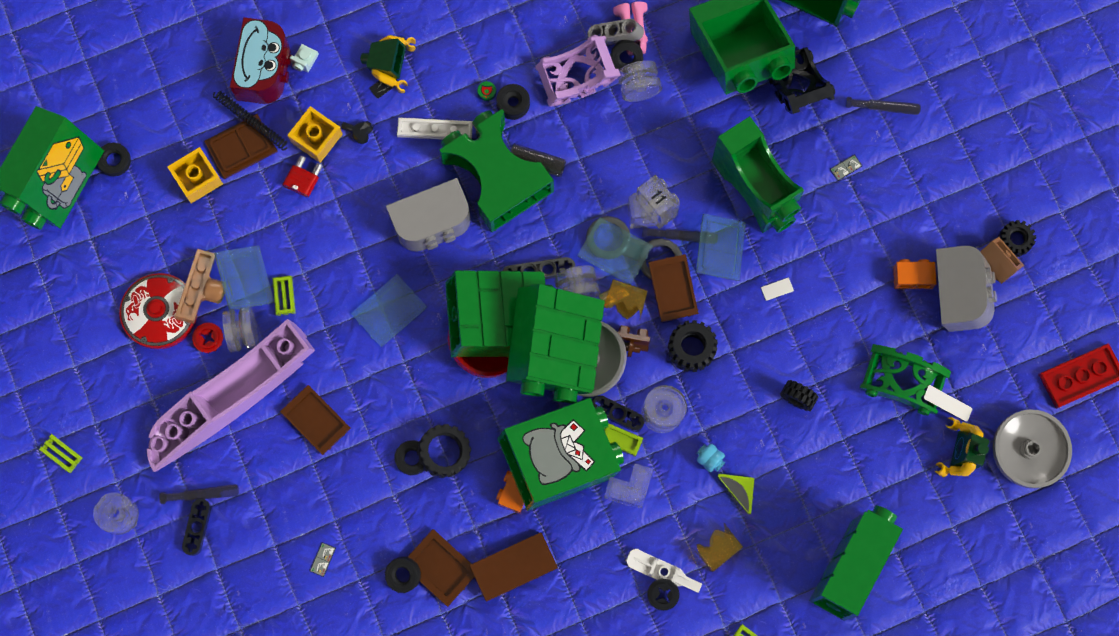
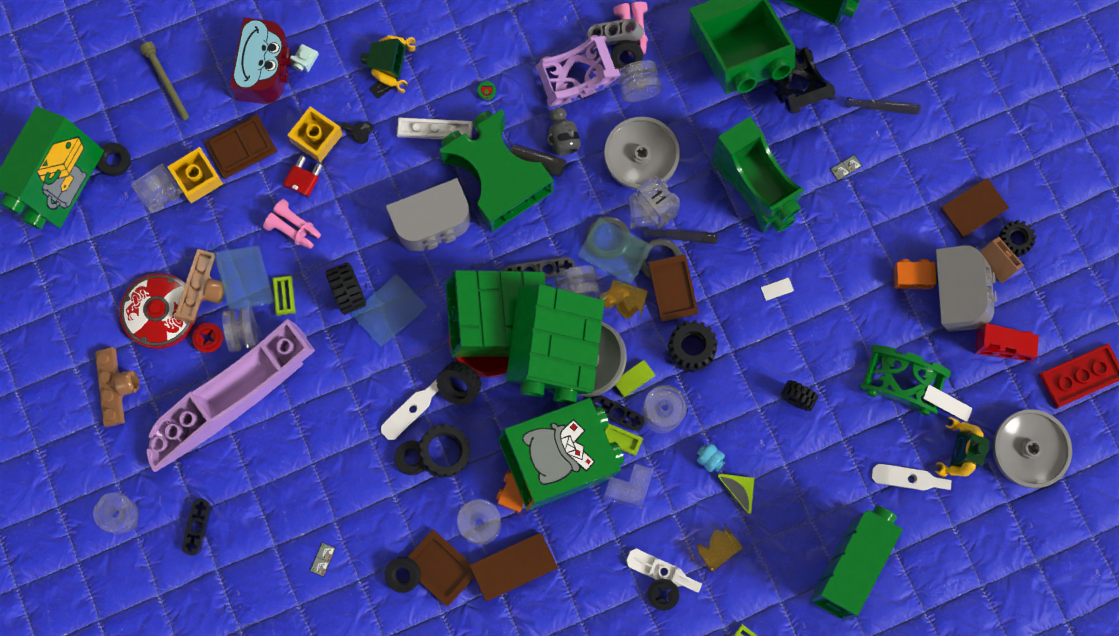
(48, 444): lime tile -> none
(113, 386): none -> medium nougat plate
(149, 50): none -> olive piece
(157, 188): none -> clear brick
(205, 493): clear smoke piece -> none
(250, 117): black piece -> none
(282, 209): none -> bright pink piece
(315, 420): reddish brown piece -> none
(345, 288): none -> black tyre
(403, 417): none -> white piece
(464, 373): none -> black tyre
(475, 511): none -> clear wheel
(513, 91): black tyre -> none
(563, 133): none -> dark grey piece
(634, 342): reddish brown hips -> none
(634, 378): none -> lime tile
(640, 150): none -> light grey dish
(720, 247): clear light blue piece -> none
(899, 476): none -> white piece
(974, 208): none -> reddish brown tile
(1006, 343): none -> red wedge

